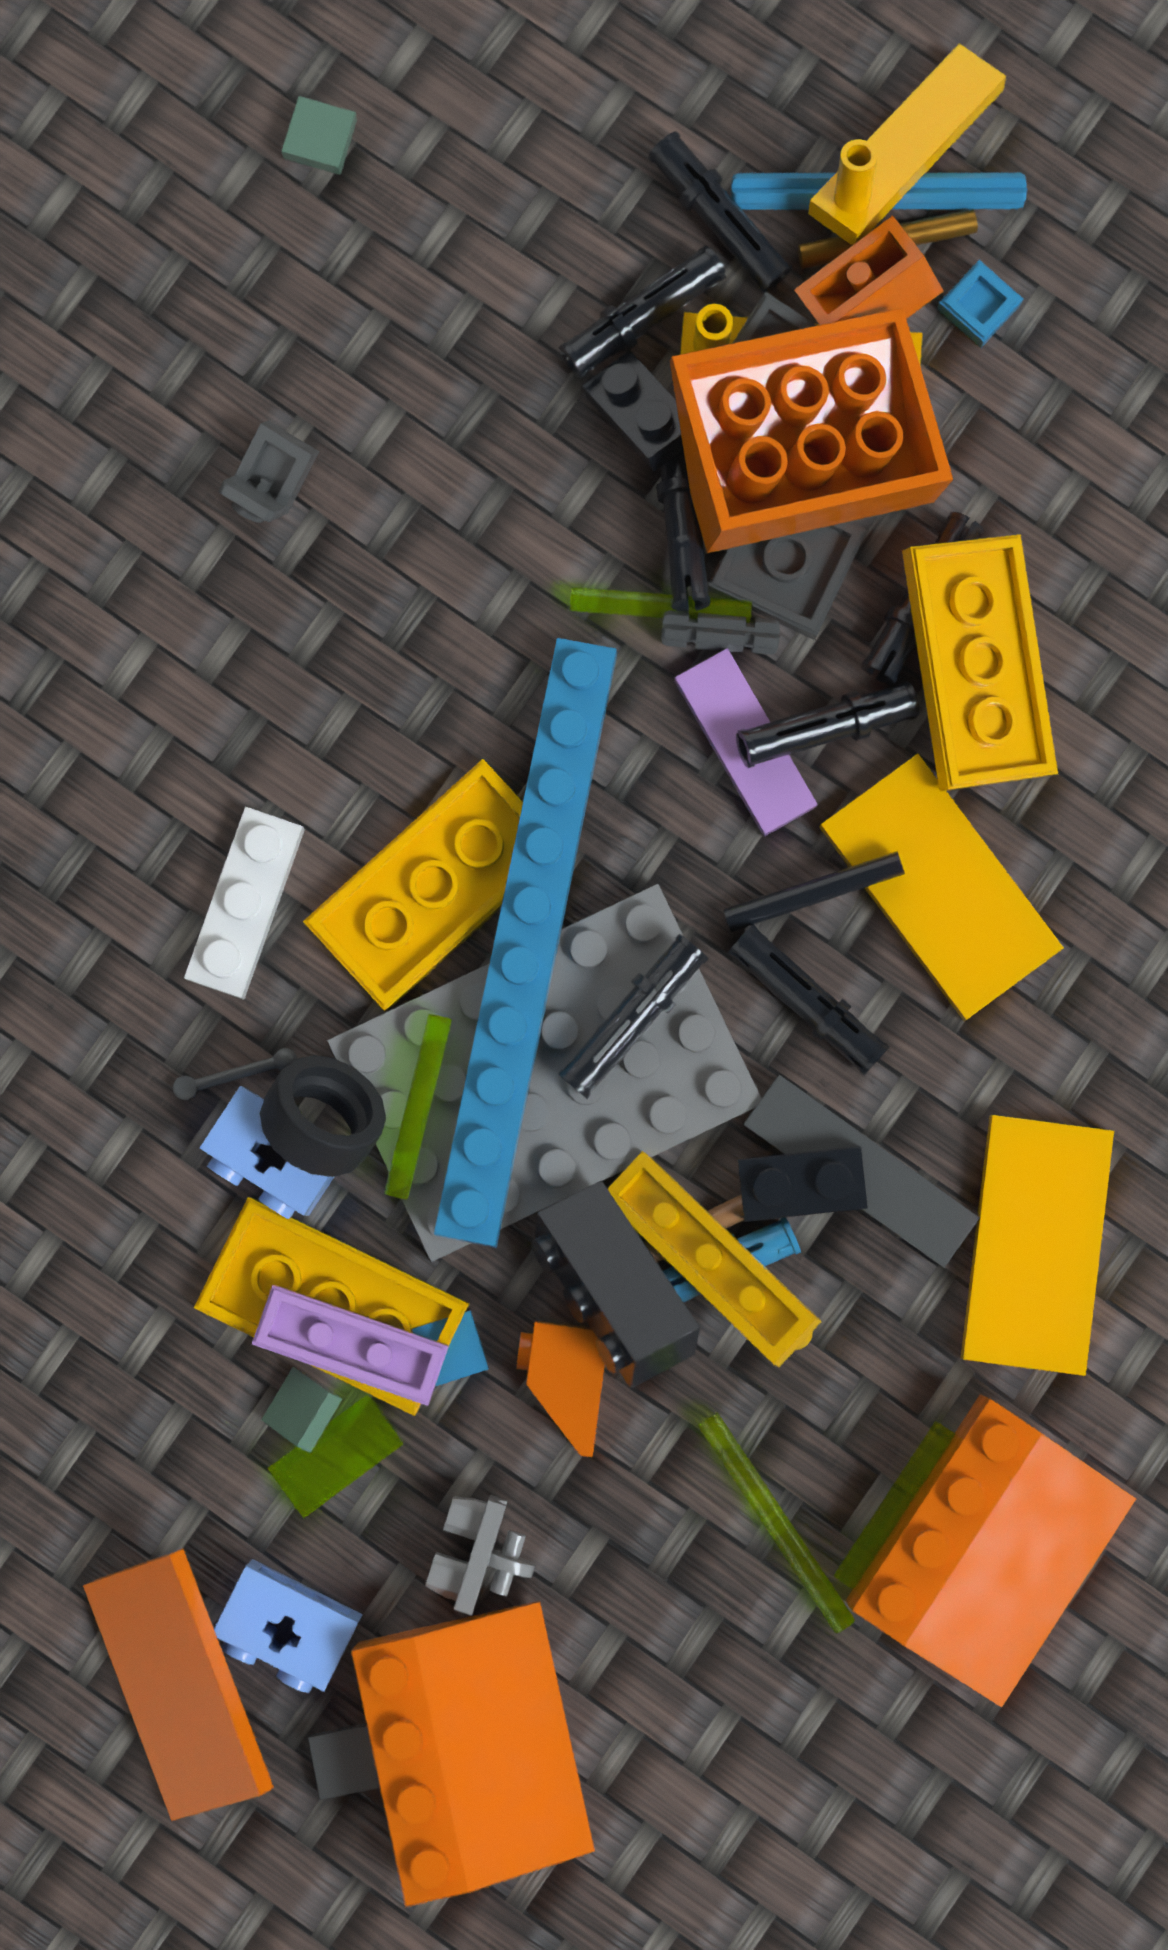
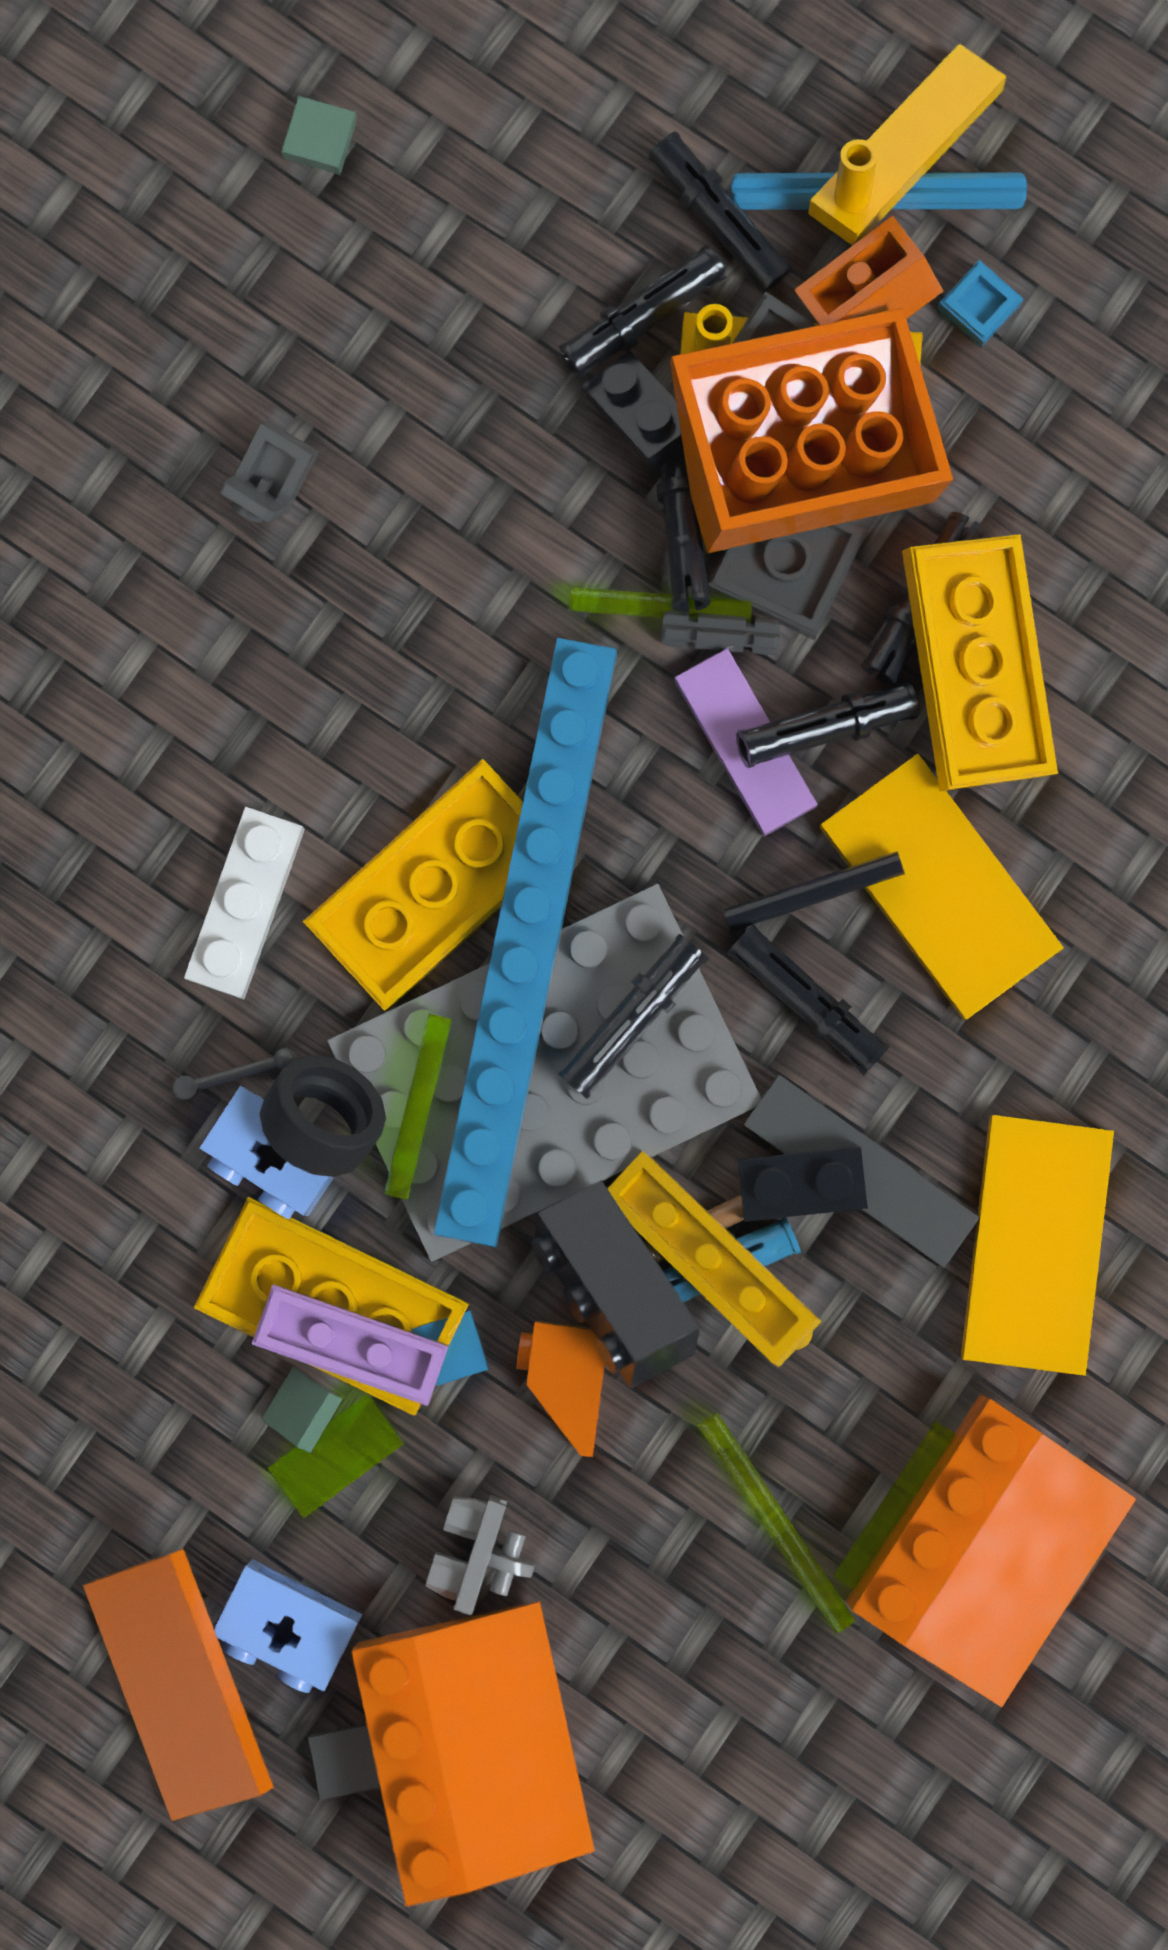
(920, 232): pearl gold bar -> none

